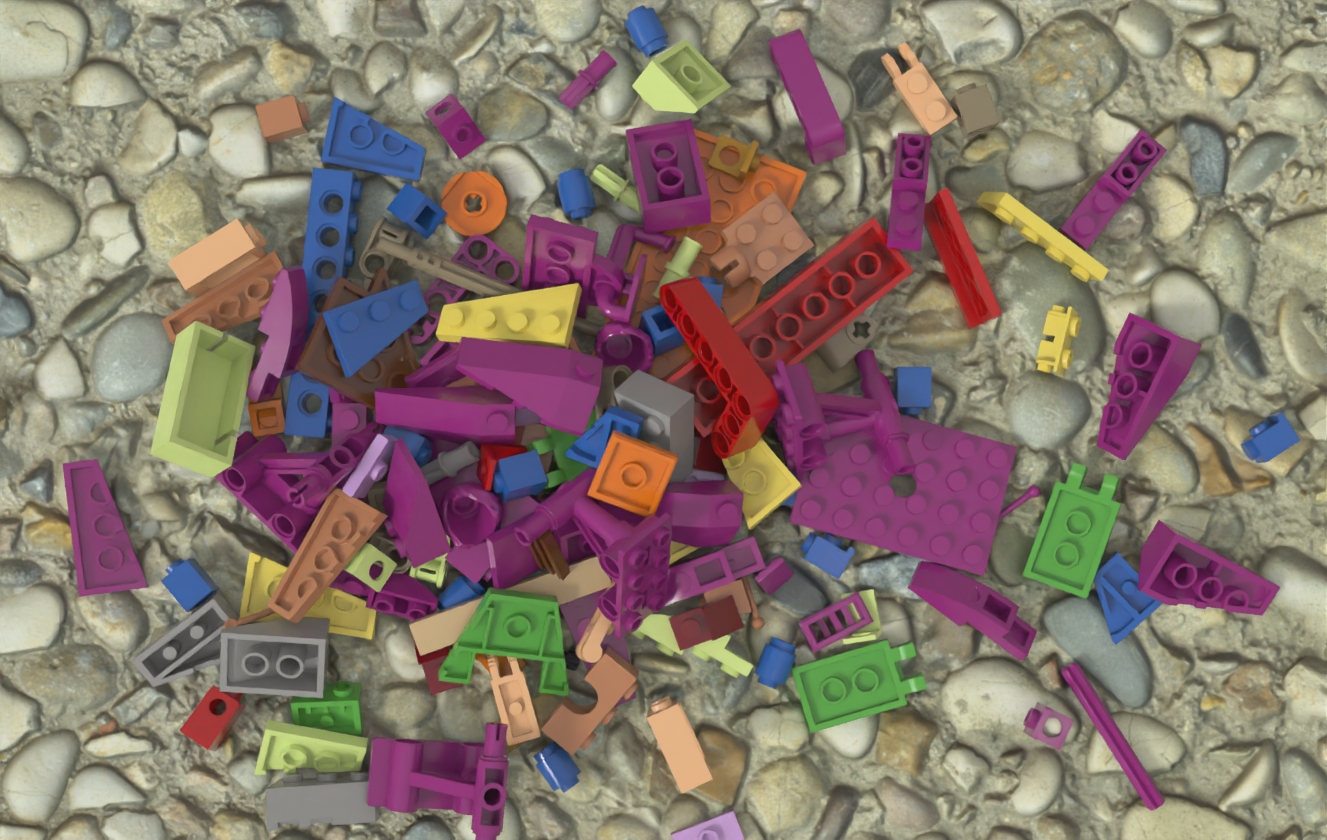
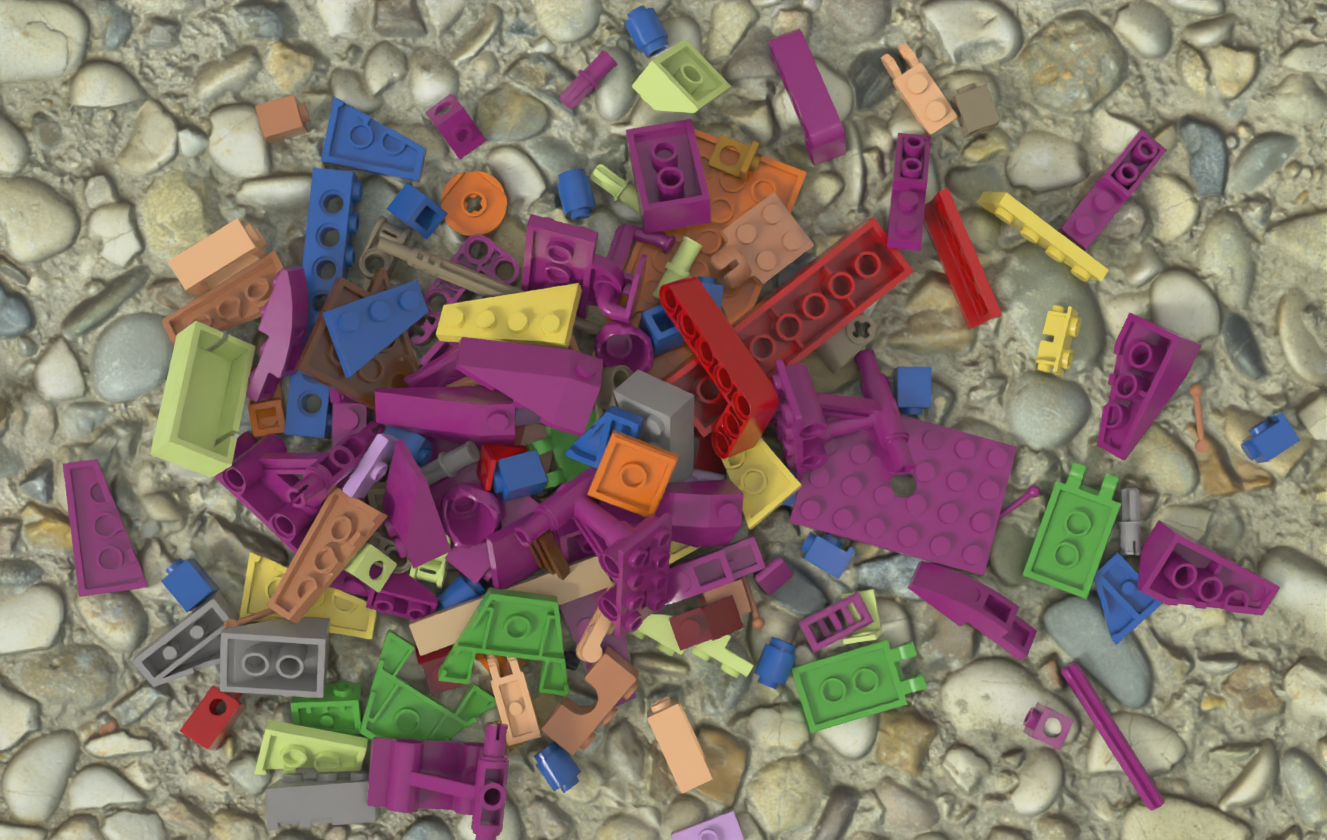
(406, 712): none -> bright green wing
(1129, 521): none -> light grey axle
(1201, 445): none -> nougat hinge

